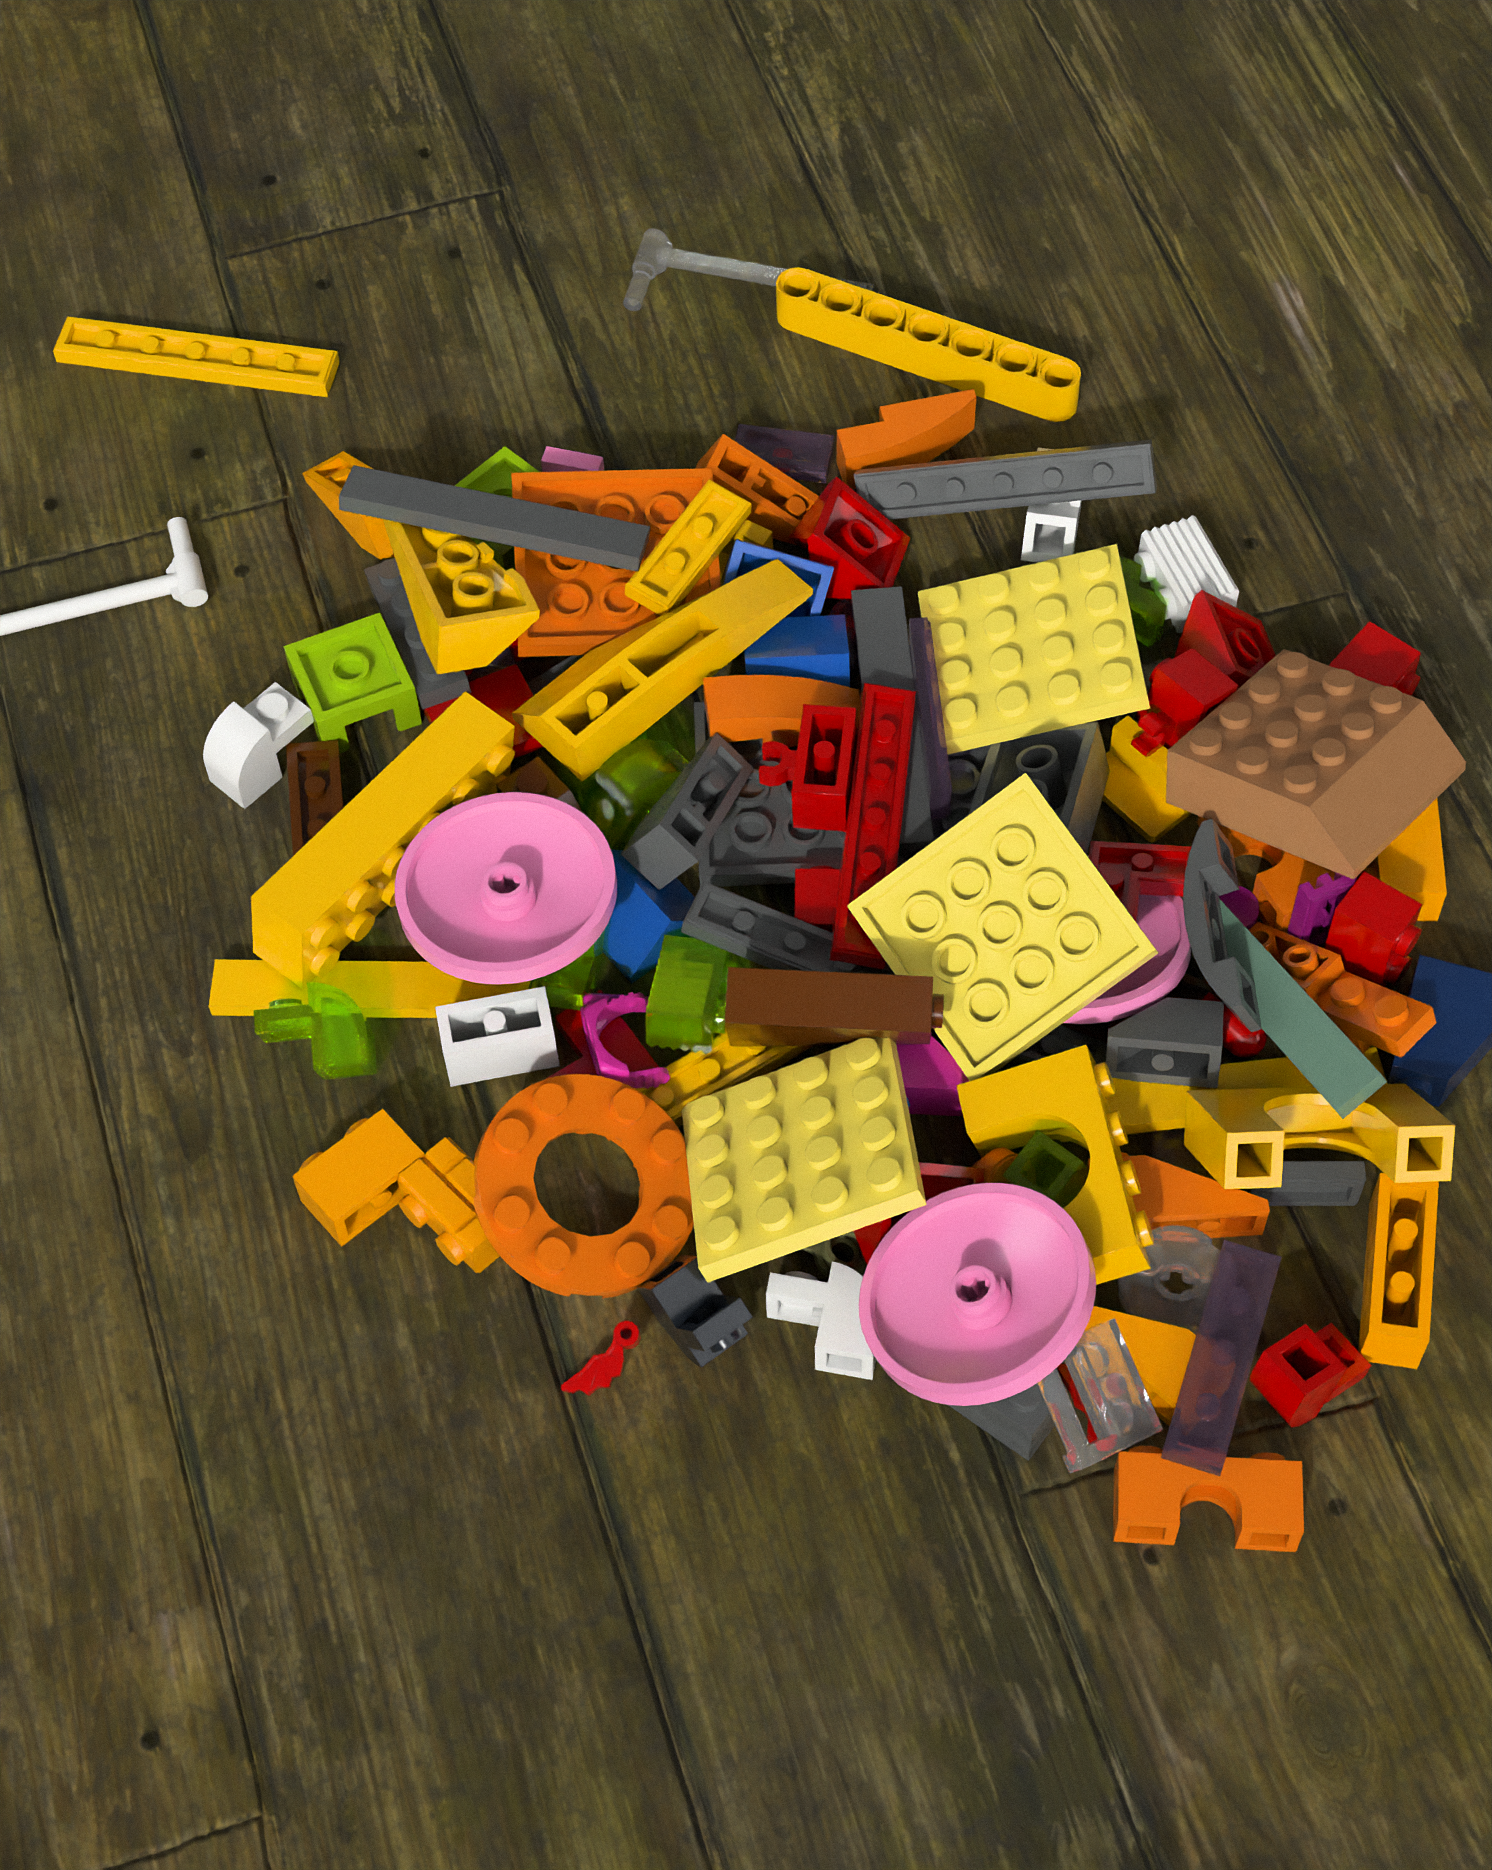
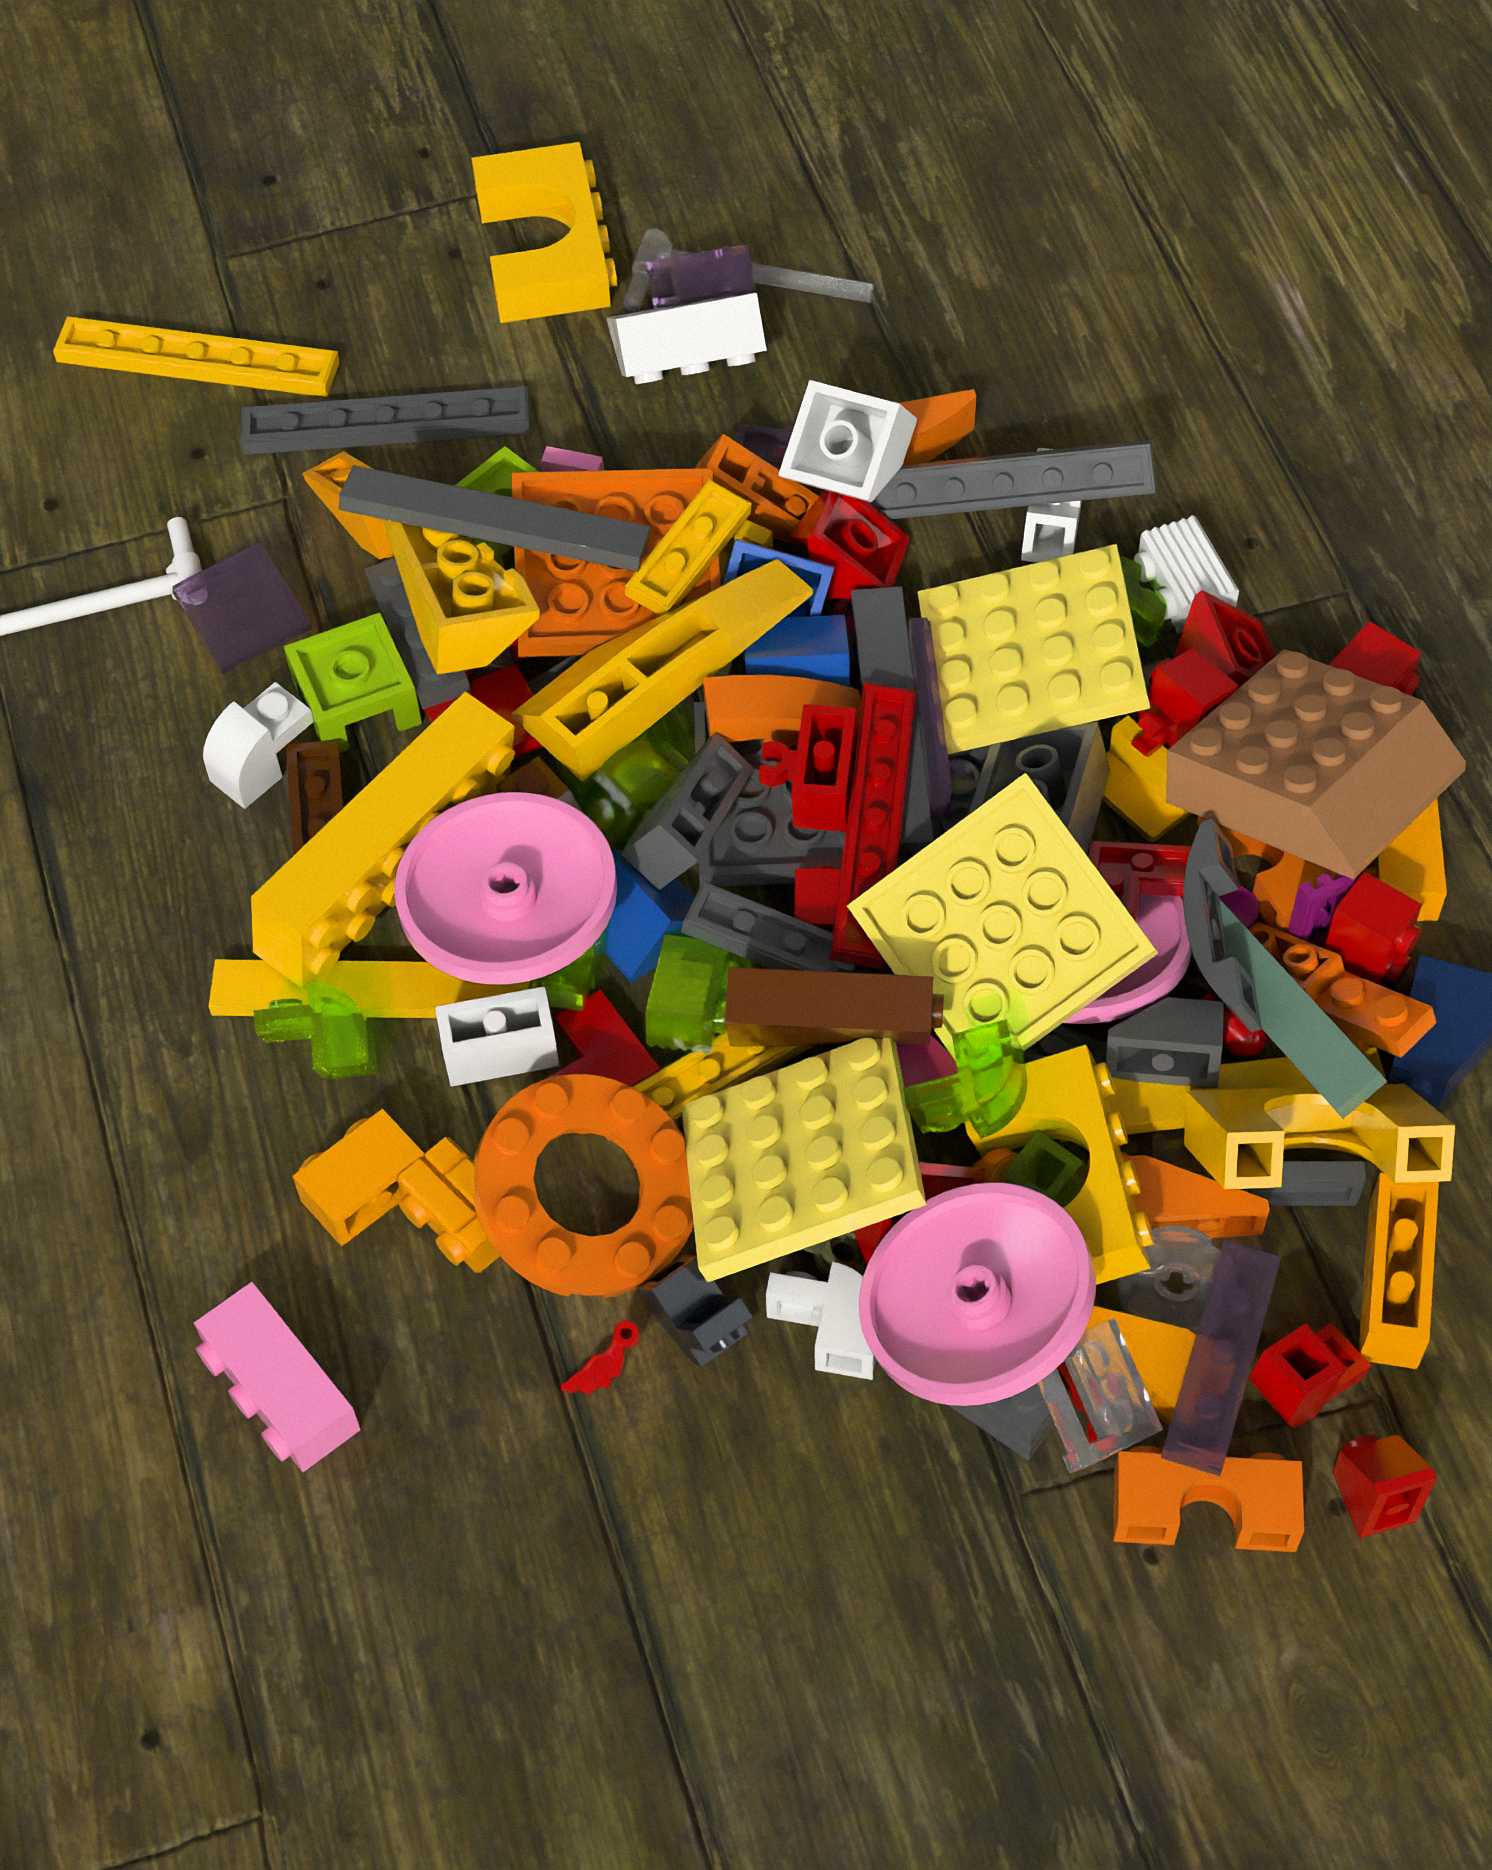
(241, 607): none -> clear purple tile
(275, 1378): none -> bright pink brick
(385, 420): none -> dark grey tile
(556, 186): none -> yellow arch
(599, 1011): dark pink helmet -> none
(687, 336): none -> white slope
(700, 276): none -> clear purple brick
(847, 441): none -> white slope
(928, 344): yellow beam -> none
(985, 1089): none -> clear neon green brick
(1382, 1483): none -> red slope

